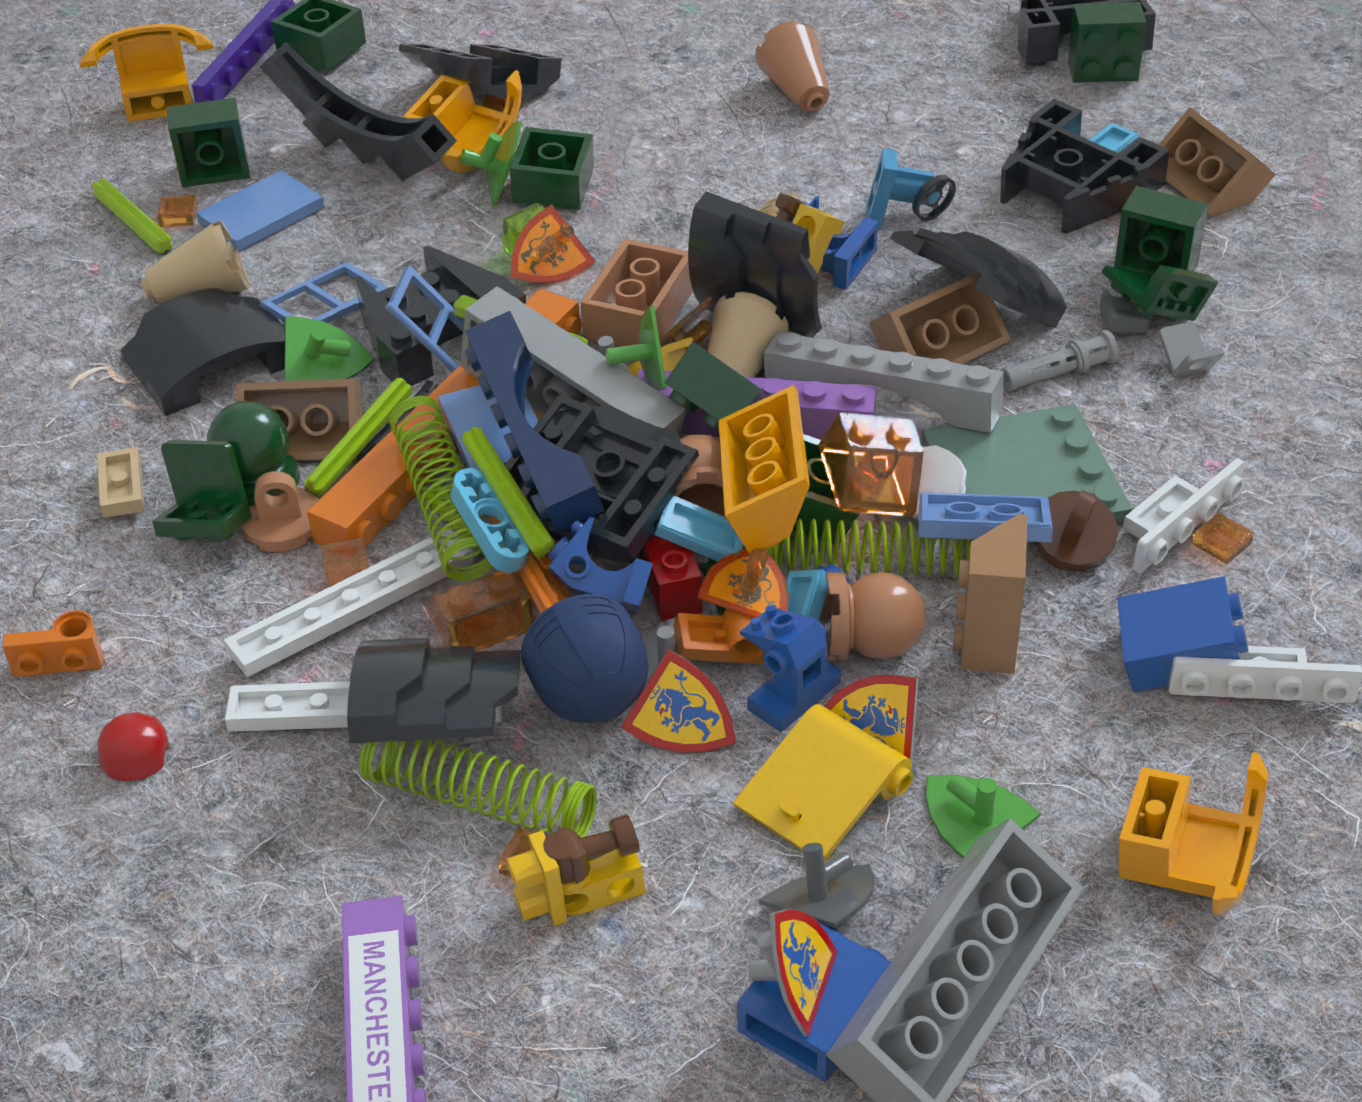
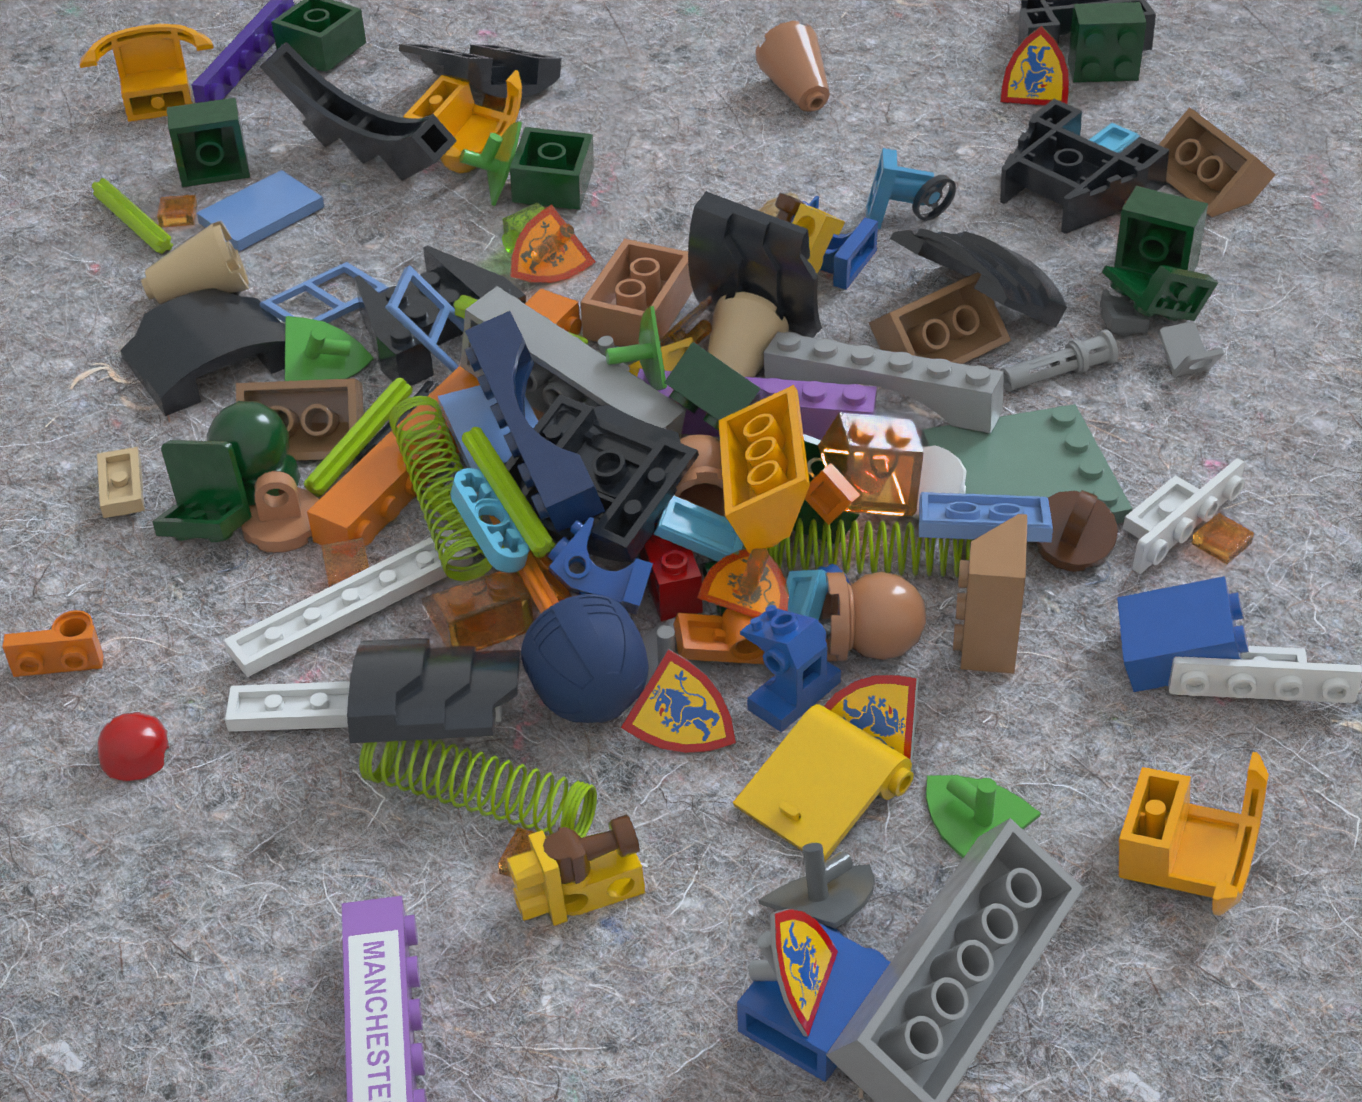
(830, 494): none -> orange plate
(1036, 72): none -> shield

